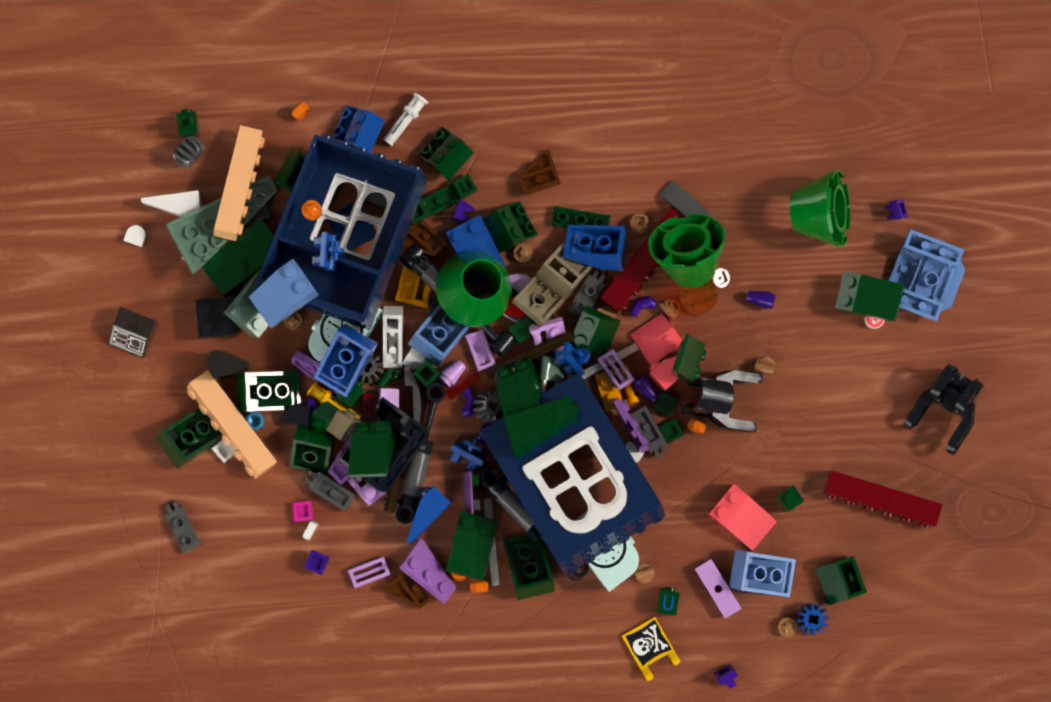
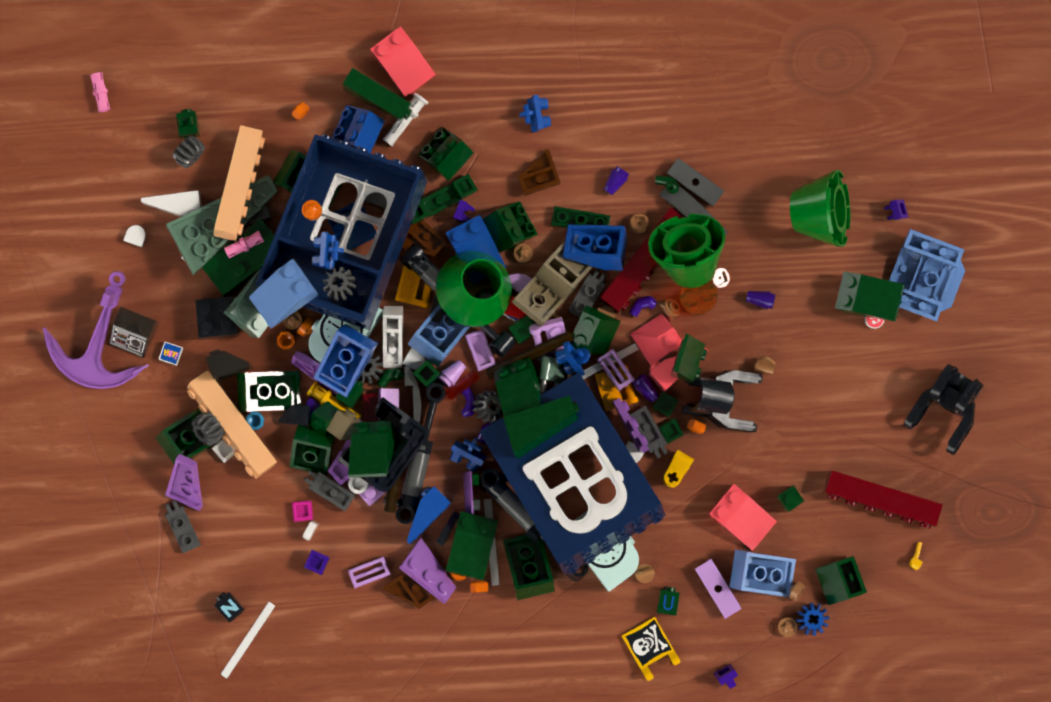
(89, 368): none -> medium lavender piece
(100, 92): none -> bright pink pin
(171, 353): none -> tile
(185, 483): none -> medium lavender wing
(207, 429): none -> dark grey gear
(229, 606): none -> black brick
(243, 244): none -> bright pink pin
(247, 640): none -> white sticker
(286, 340): none -> orange tile
(305, 328): none -> orange tile
(334, 290): none -> dark grey gear
(357, 485): none -> white tile
(376, 95): none -> dark green slope
(402, 62): none -> coral slope
(448, 528): none -> black tile
(533, 114): none -> blue hips
(616, 180): none -> dark purple cone
(669, 182): none -> dark green arm
(679, 466): none -> yellow piece
(685, 175): none -> dark grey tile
(797, 590): none -> medium nougat tile
(915, 563): none -> yellow hand

